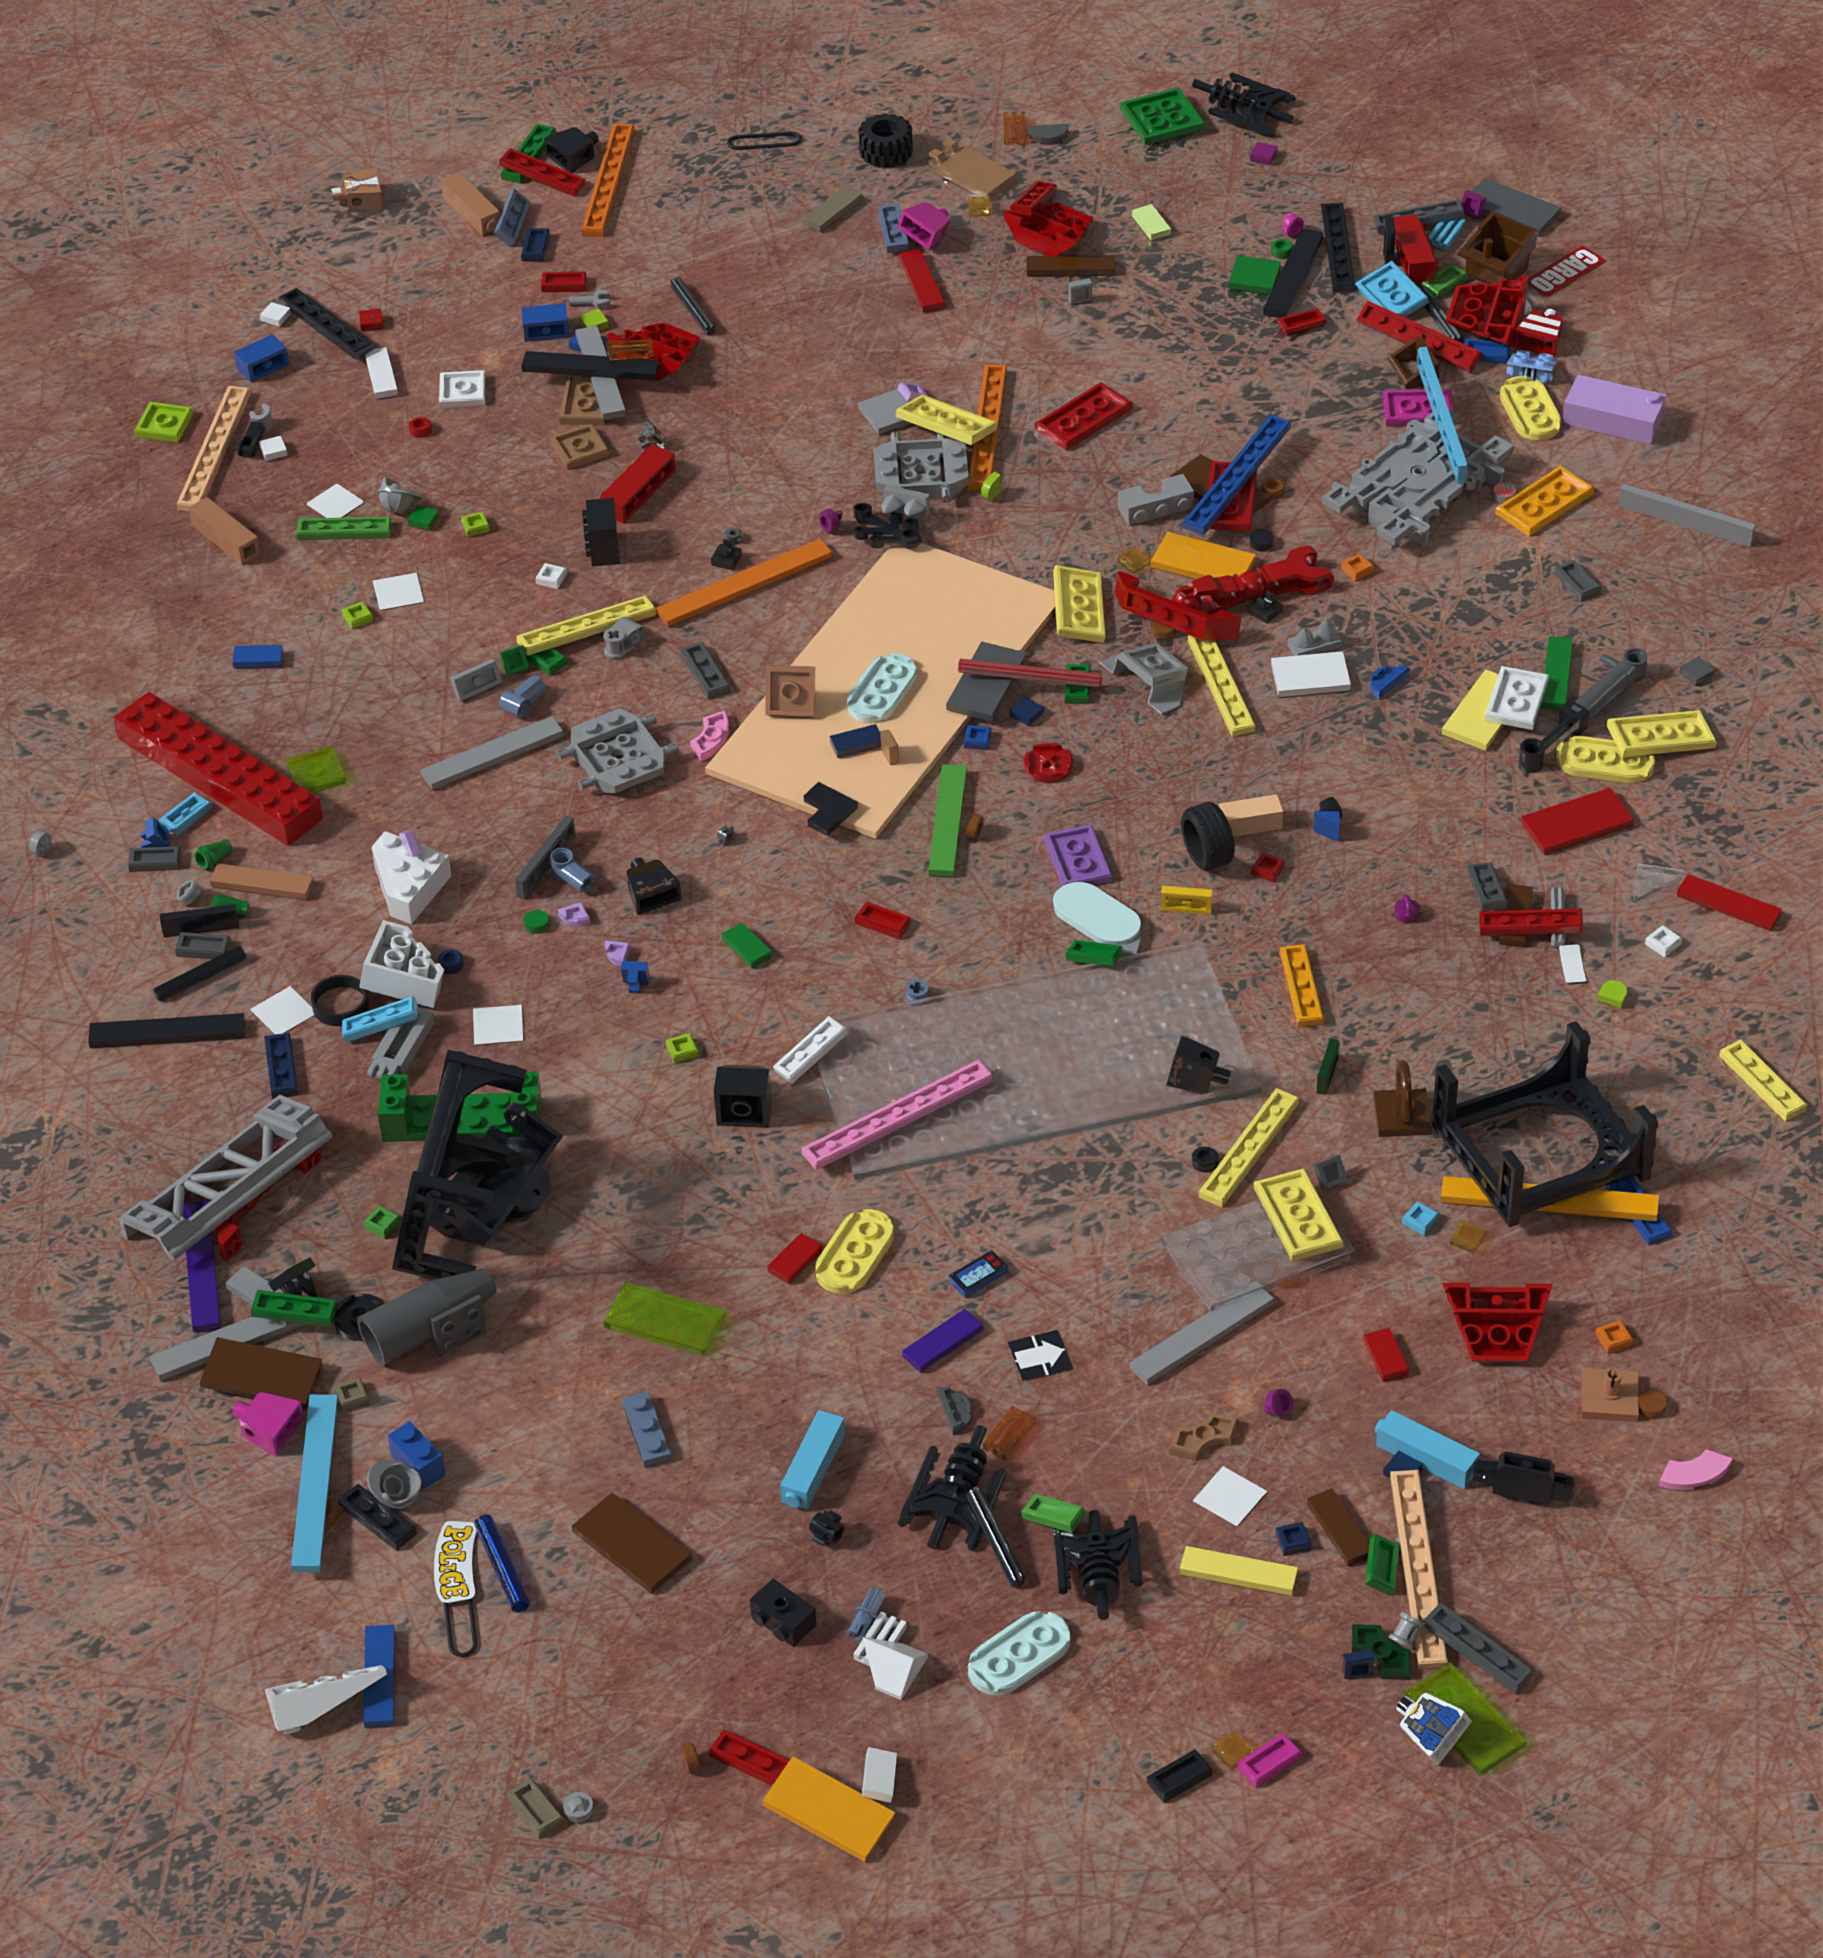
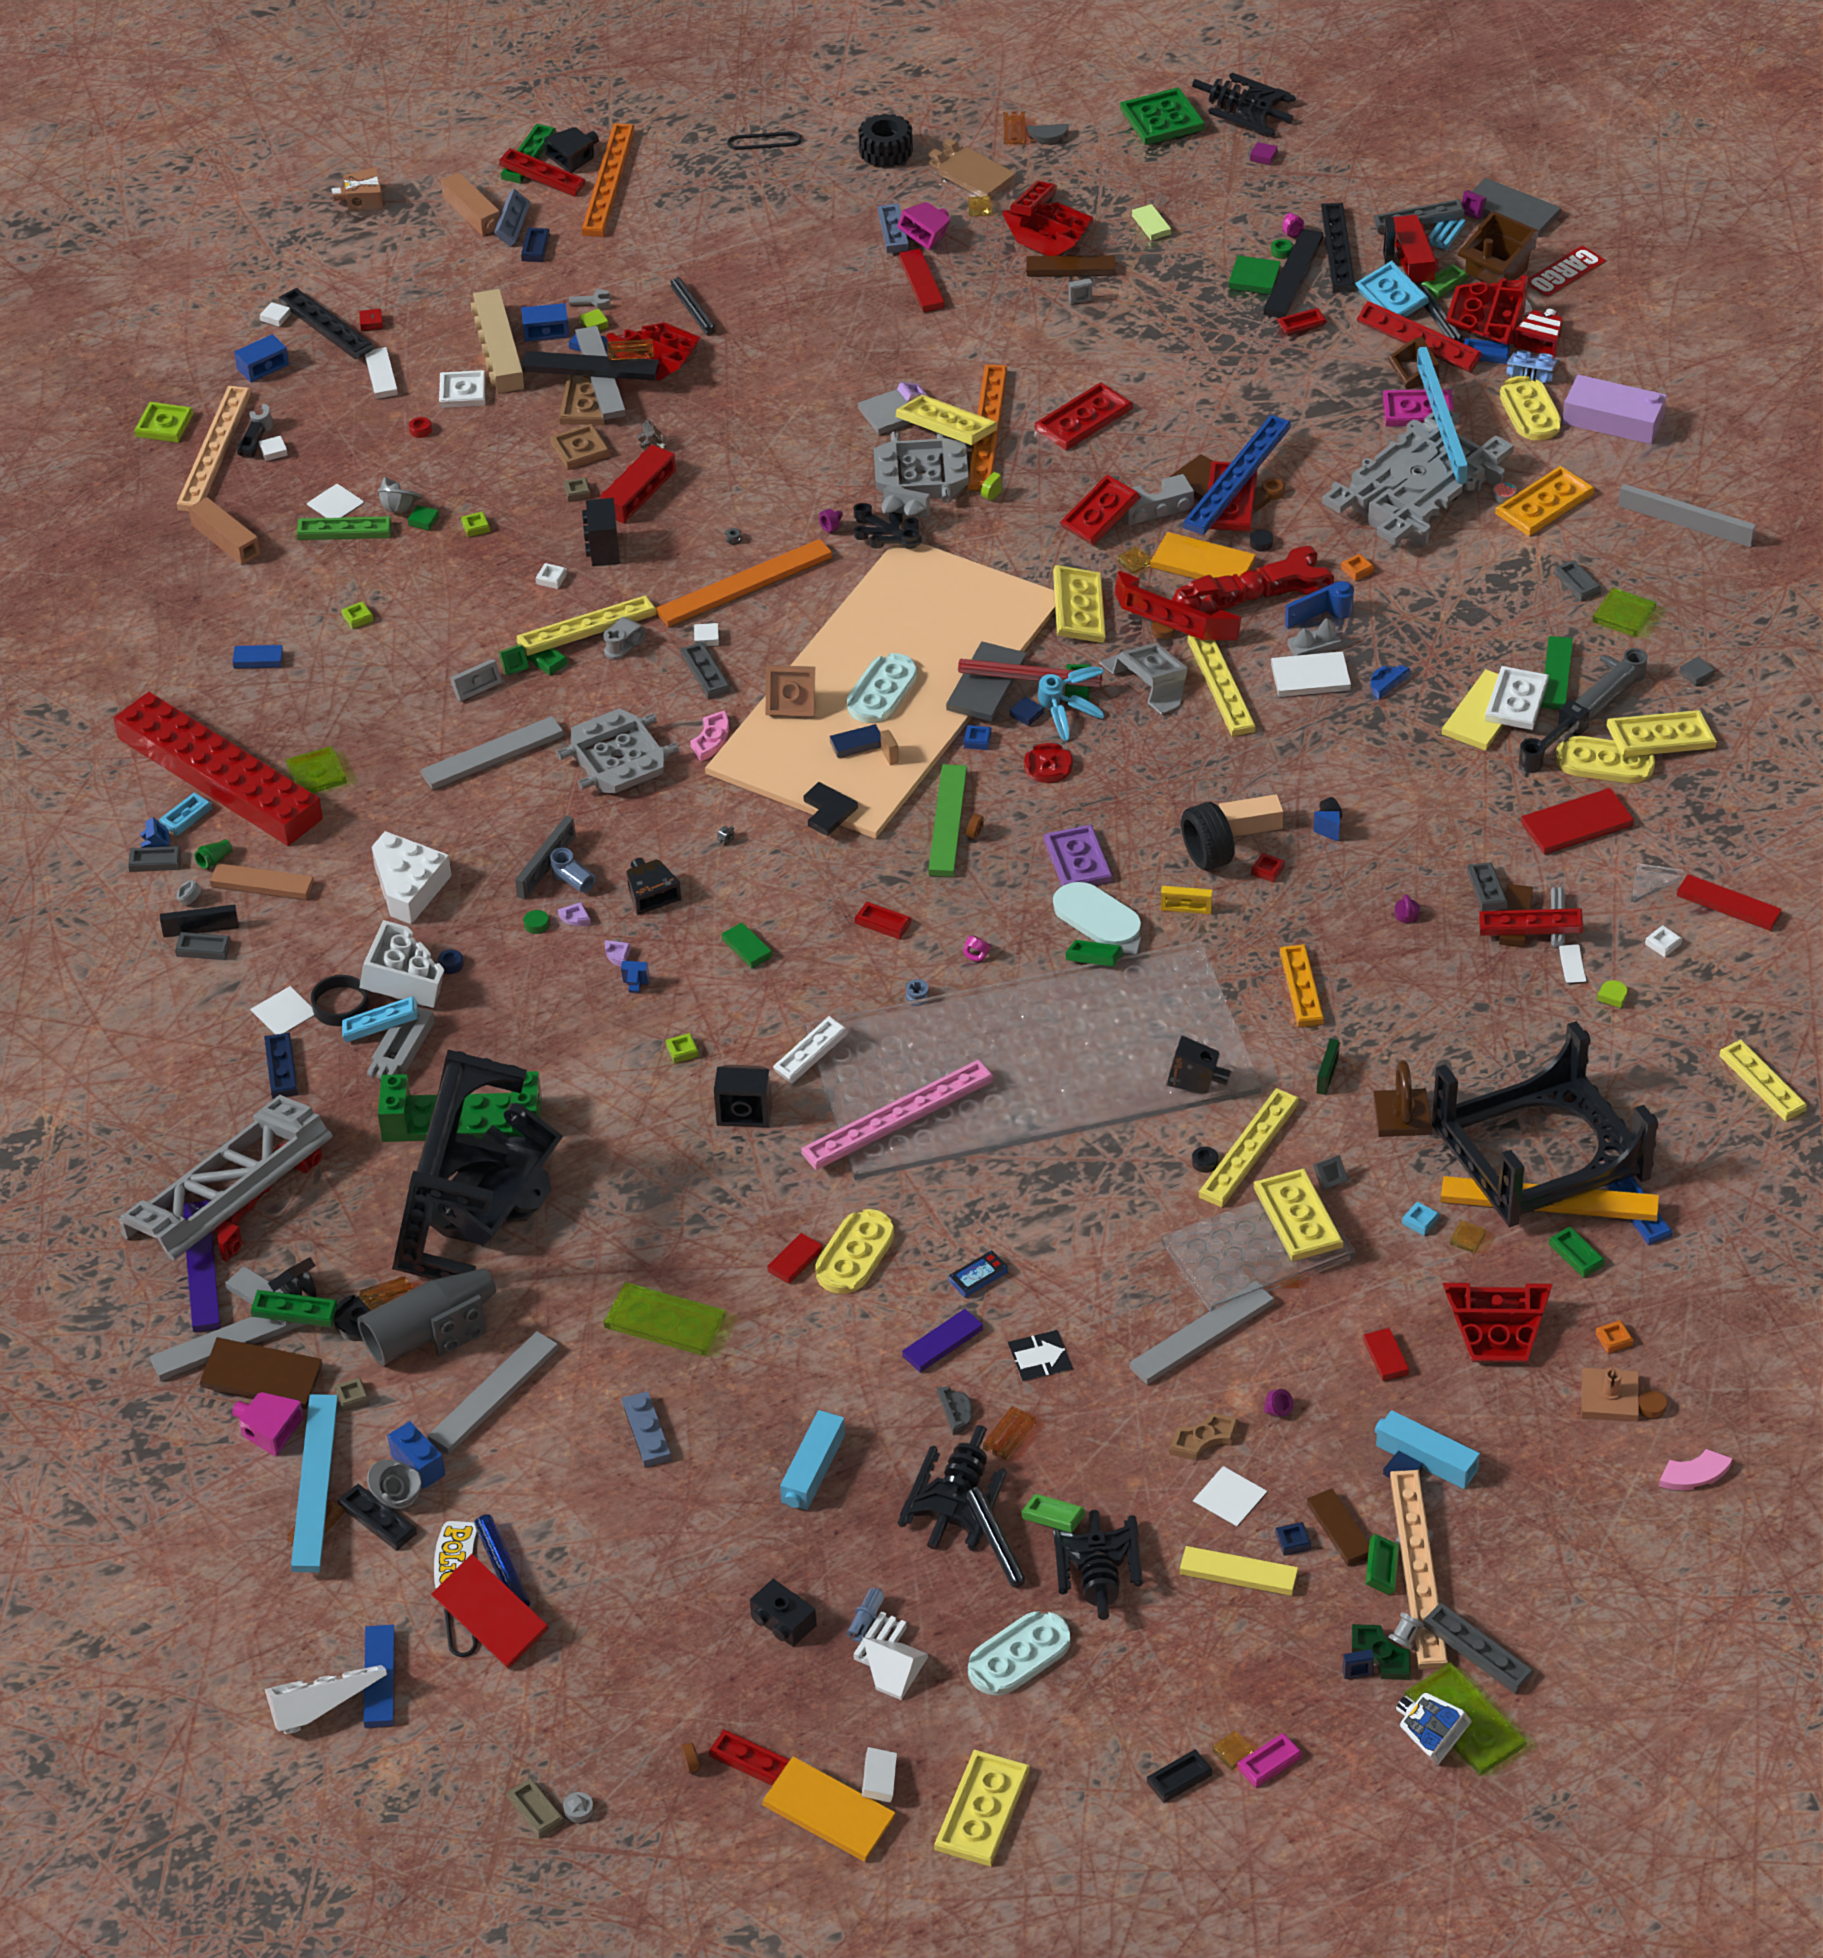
(40, 843): light grey tile -> none
(166, 1030): black tile -> none
(199, 973): black axle -> none
(223, 900): green cone -> none
(382, 1222): bright green tile -> none
(385, 1291): none -> clear orange tile
(398, 591): white sticker -> none
(410, 842): lavender tile -> none
(490, 1611): none -> red tile
(492, 1392): none -> light grey tile
(498, 341): none -> tan brick
(498, 1024): white sticker -> none
(520, 700): sand blue piece -> none
(563, 282): red tile -> none
(577, 489): none -> dark tan tile
(631, 1542): reddish brown tile -> none
(707, 634): none -> white tile
(726, 555): pearl dark grey tile -> none
(826, 1528): black gear -> none
(832, 208): dark tan tile -> none
(978, 944): none -> dark pink tile
(982, 1808): none -> light yellow tile
(1050, 696): none -> medium azure plant
(1100, 509): none -> red tile
(1265, 607): pearl dark grey tile -> none
(1334, 598): none -> blue door
(1524, 1478): black hinge -> none
(1576, 1252): none -> green tile
(1624, 612): none -> clear neon green tile

